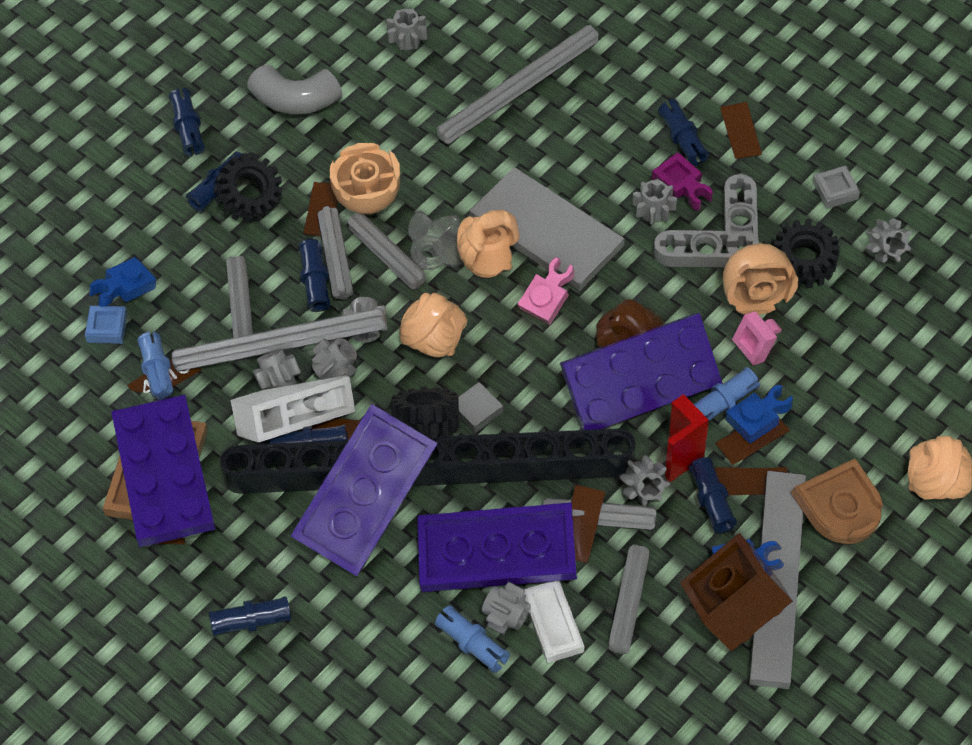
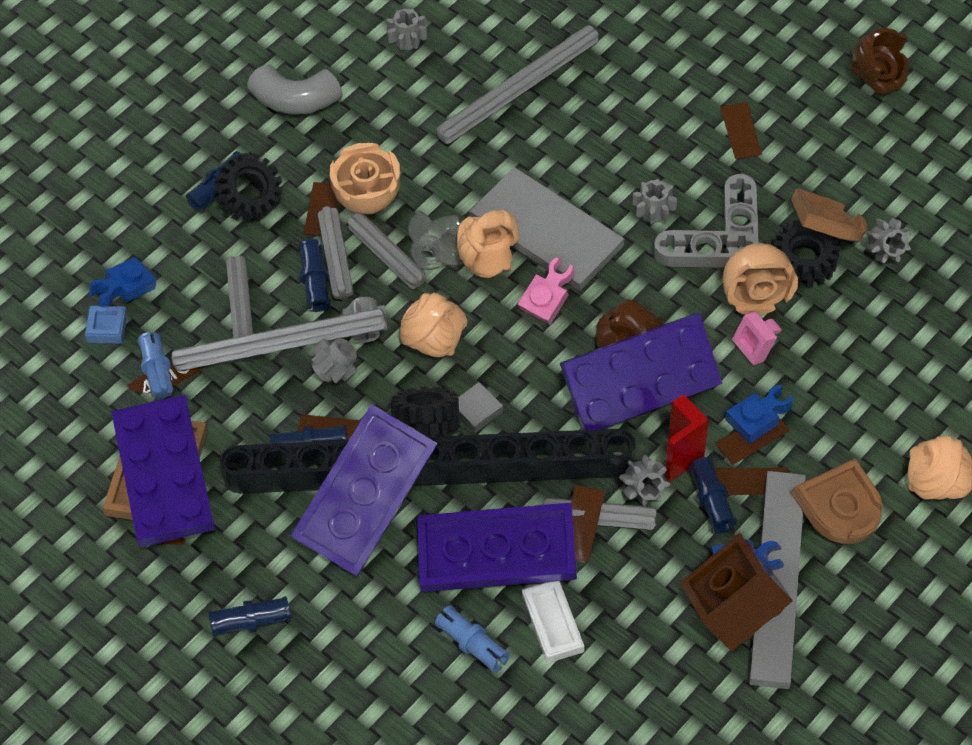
(186, 122): dark blue pin -> none
(276, 370): light grey gear -> none
(291, 407): white slope -> none
(506, 608): light grey gear -> none
(629, 599): light grey axle -> none
(683, 132): dark blue pin -> none
(684, 179): magenta plate -> none
(725, 395): medium blue pin -> none
(827, 216): none -> medium nougat tile
(836, 187): light grey tile -> none
(878, 55): none -> reddish brown hair

